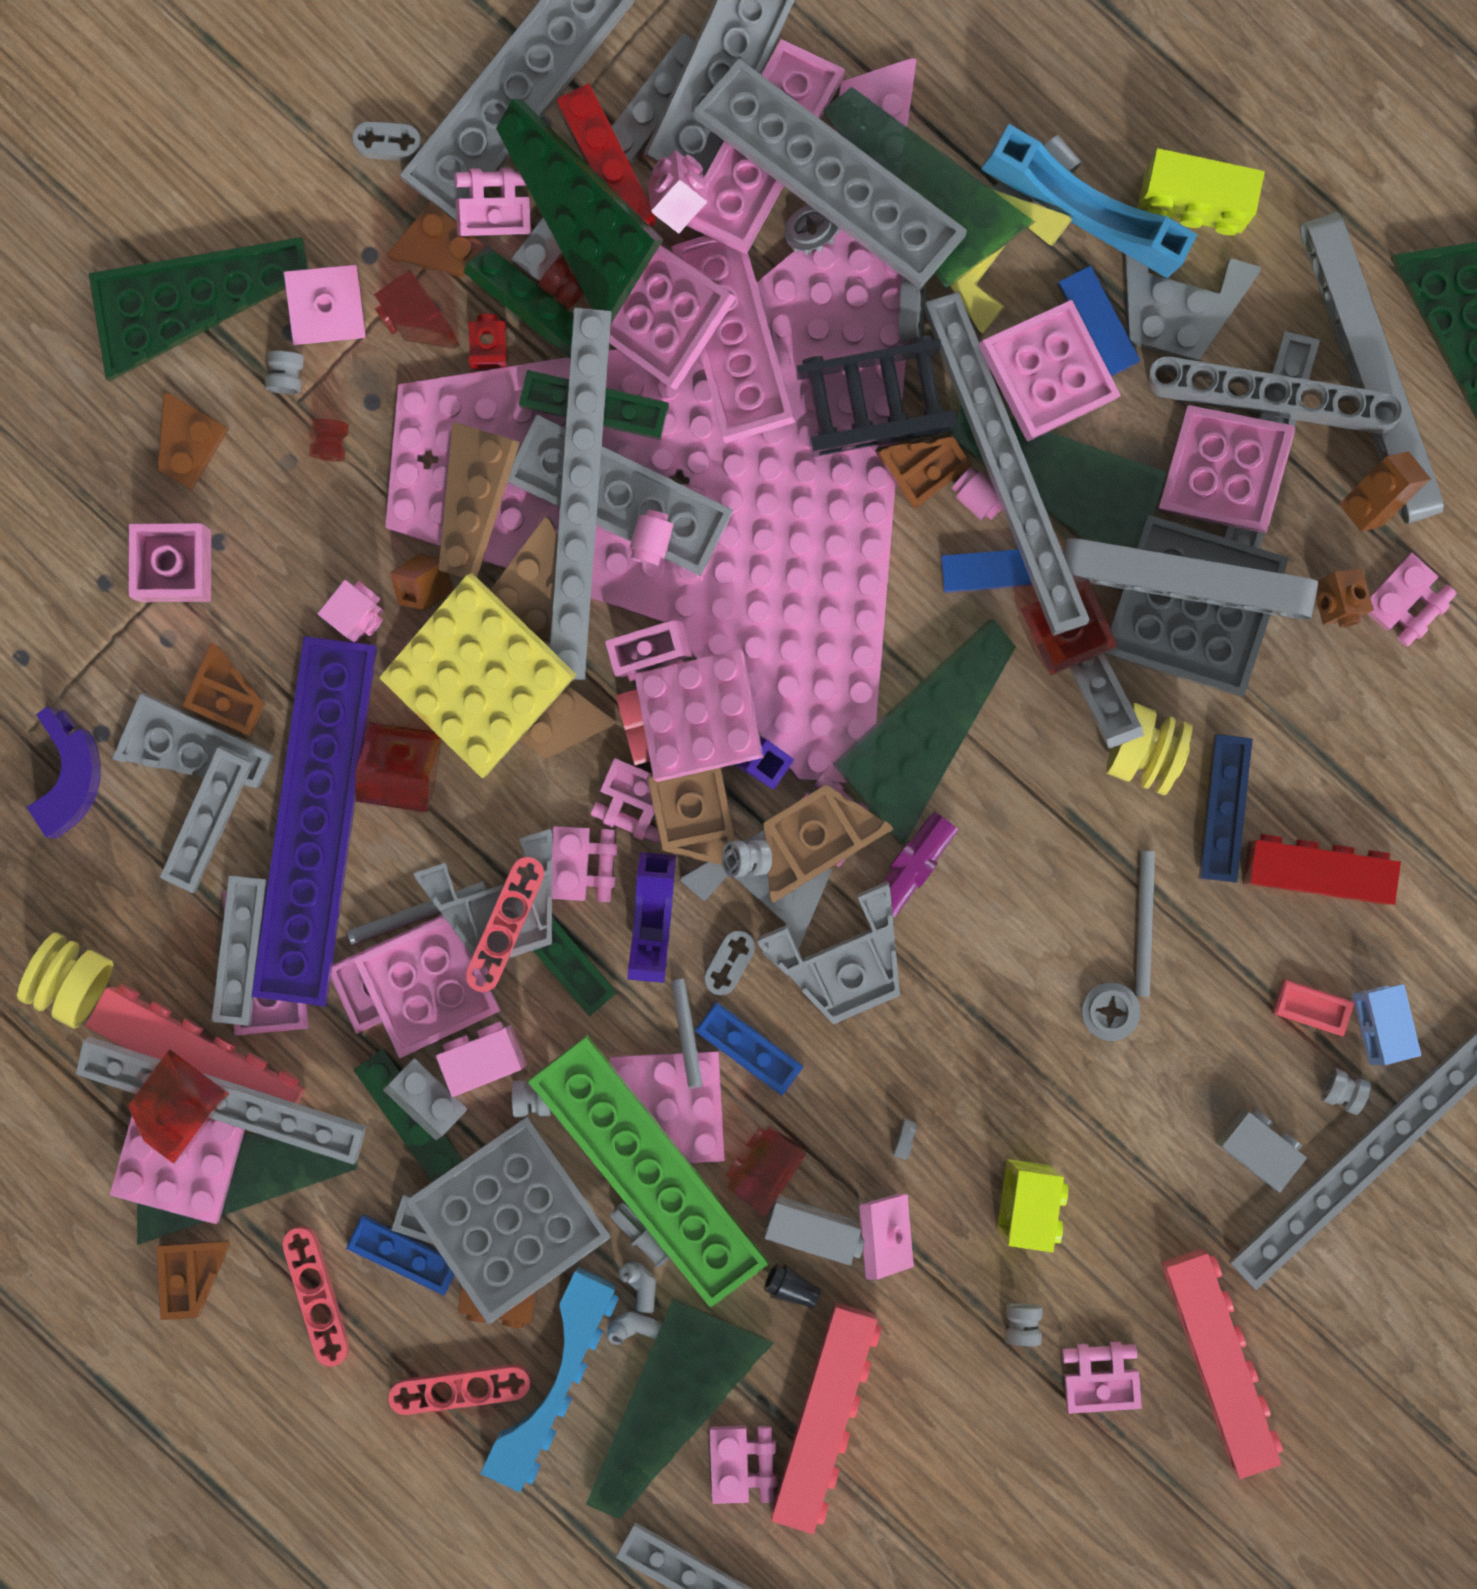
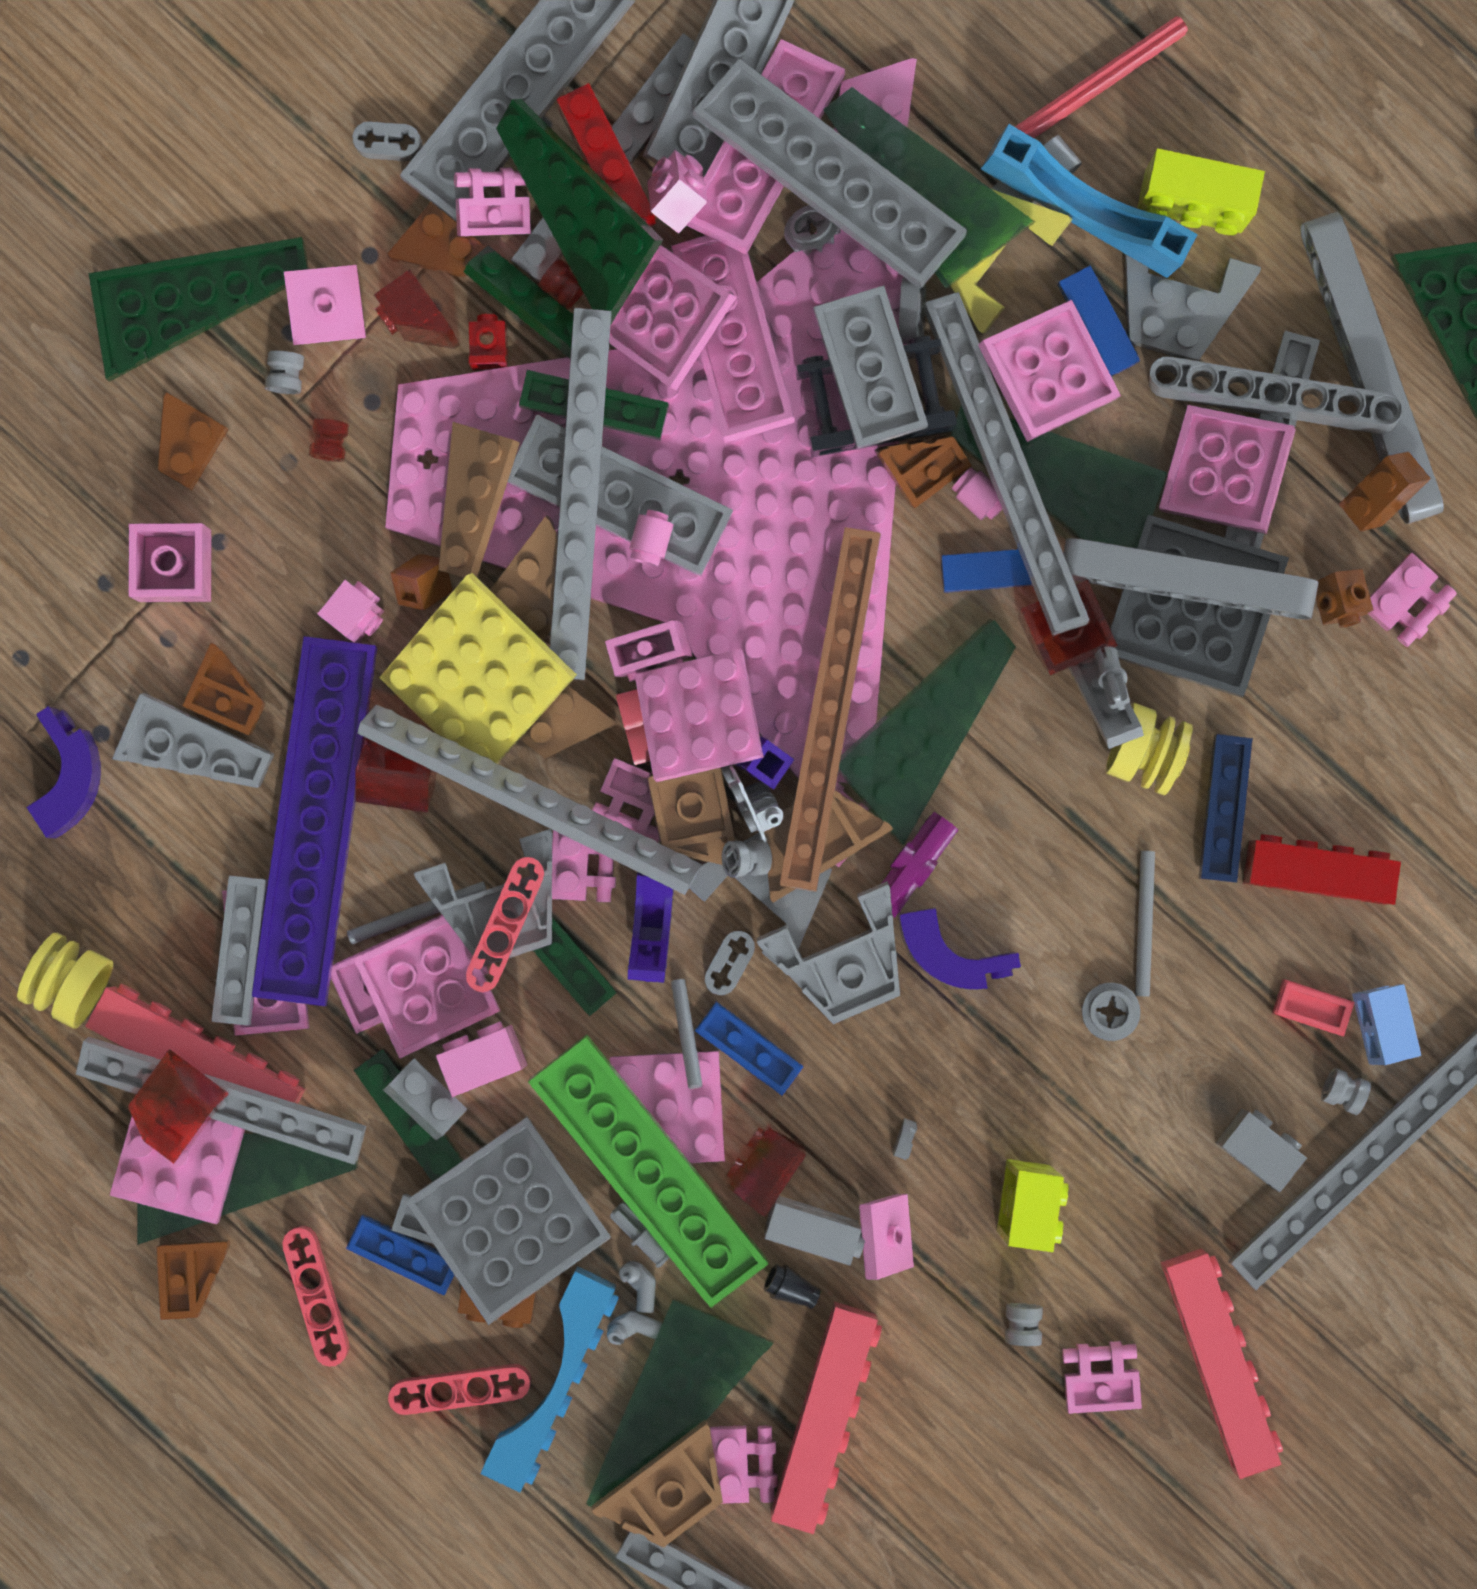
(206, 819): light grey plate -> none
(527, 1100): light grey wheel -> none
(529, 798): none -> light grey plate
(667, 1491): none -> medium nougat wing
(754, 802): none -> light grey hinge
(830, 710): none -> nougat plate
(870, 367): none -> light grey plate
(928, 950): none -> dark purple arch
(1104, 78): none -> coral axle
(1112, 678): none -> light grey axle

